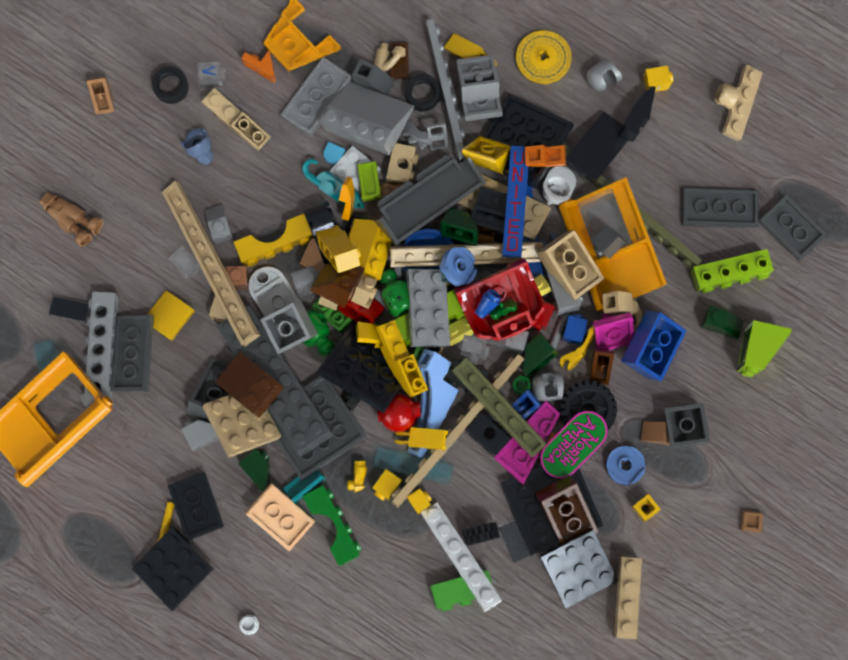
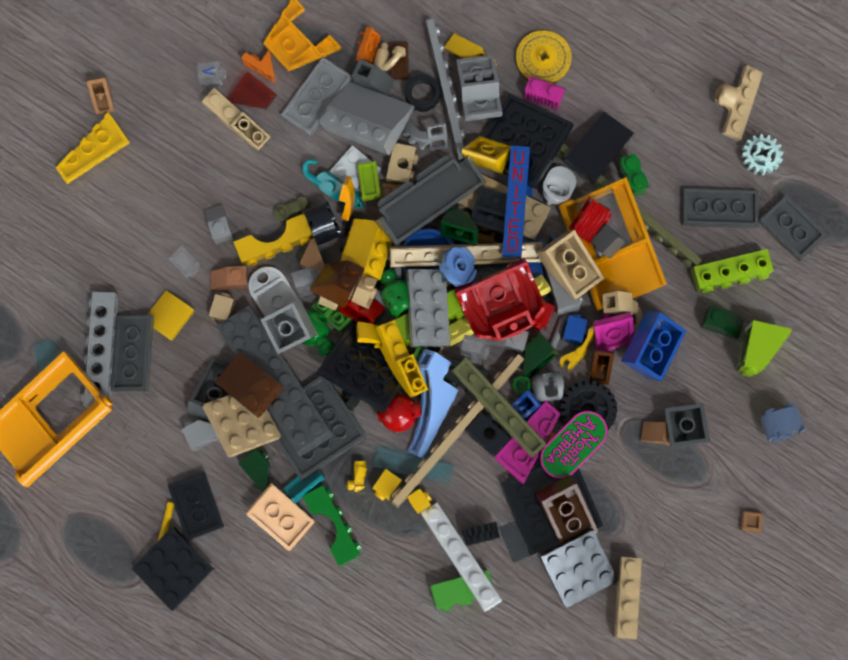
(69, 215): medium nougat piece -> none
(69, 309): black tile -> none
(99, 145): none -> yellow wing
(165, 72): black tyre -> none
(198, 145): sand blue piece -> none
(210, 264): tan plate -> none
(249, 624): white plate -> none
(251, 93): none -> clear red wing
(289, 210): none -> olive piece
(333, 153): medium azure tile -> none
(338, 248): yellow brick -> none
(368, 45): none -> orange plate
(424, 438): yellow arm -> none
(488, 302): blue cone -> none
(503, 309): green piece -> none
(544, 93): none -> dark pink brick
(545, 156): orange slope -> none
(590, 219): none -> red brick
(600, 76): light grey helmet -> none
(631, 168): none -> green brick
(636, 465): medium blue plate -> none
(638, 116): black slope -> none
(653, 508): yellow plate -> none
(658, 77): yellow brick -> none
(762, 146): none -> light aqua gear
(782, 423): none -> sand blue brick

